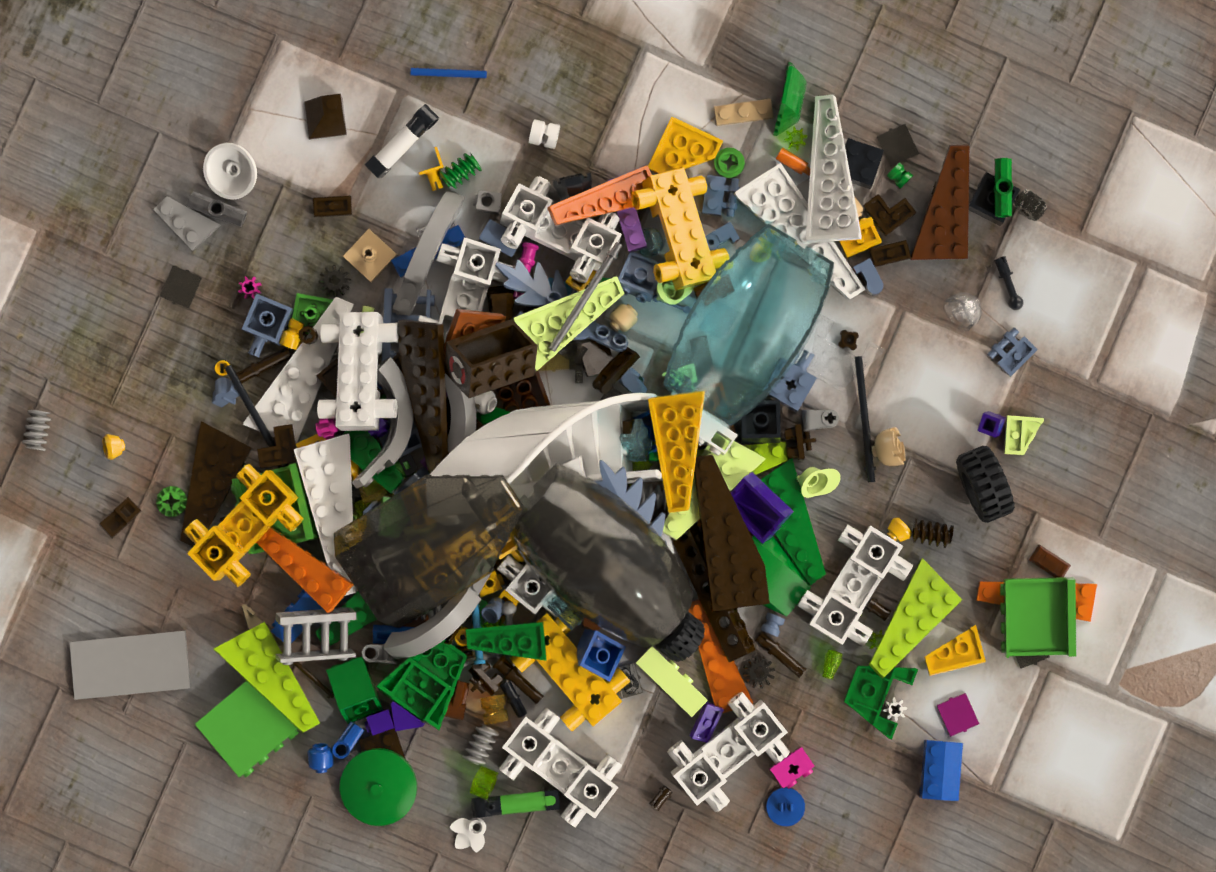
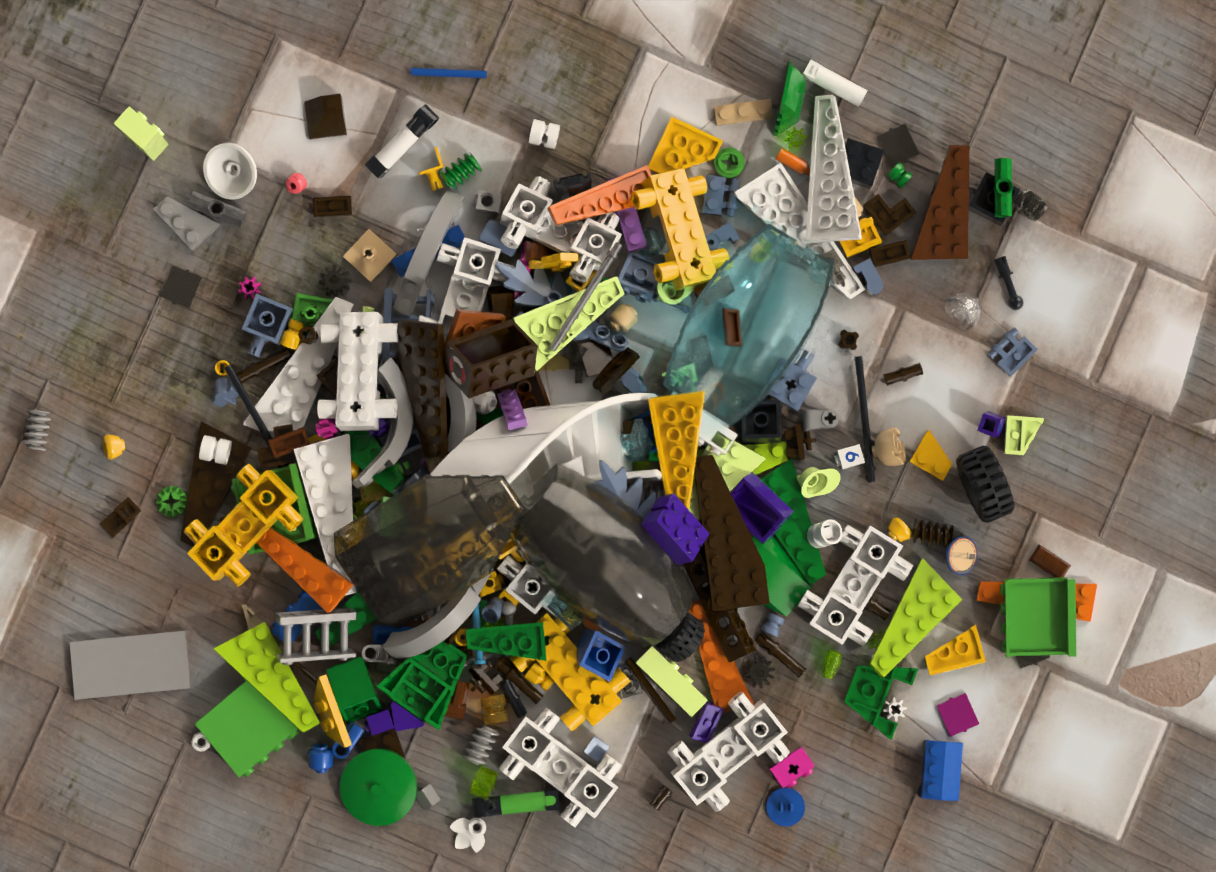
(141, 133): none -> yellowish green brick
(196, 746): none -> white plate
(215, 449): none -> white wheel
(288, 442): none -> reddish brown tile
(296, 183): none -> coral piece
(329, 713): none -> yellow wing
(427, 797): none -> light grey slope
(512, 409): none -> medium lavender plate
(535, 251): none -> reddish brown tile
(537, 675): none -> yellow piece
(555, 262): none -> yellow wing
(596, 749): none -> sand blue slope
(651, 691): none -> dark brown bar
(675, 529): none -> dark purple piece
(731, 327): none -> reddish brown tile
(824, 533): none -> white wheel
(834, 83): none -> white piece
(838, 275): none -> clear smoke plate
(849, 457): none -> white brick
(903, 374): none -> dark brown pin
(931, 457): none -> yellow wing
(961, 555): none -> piece

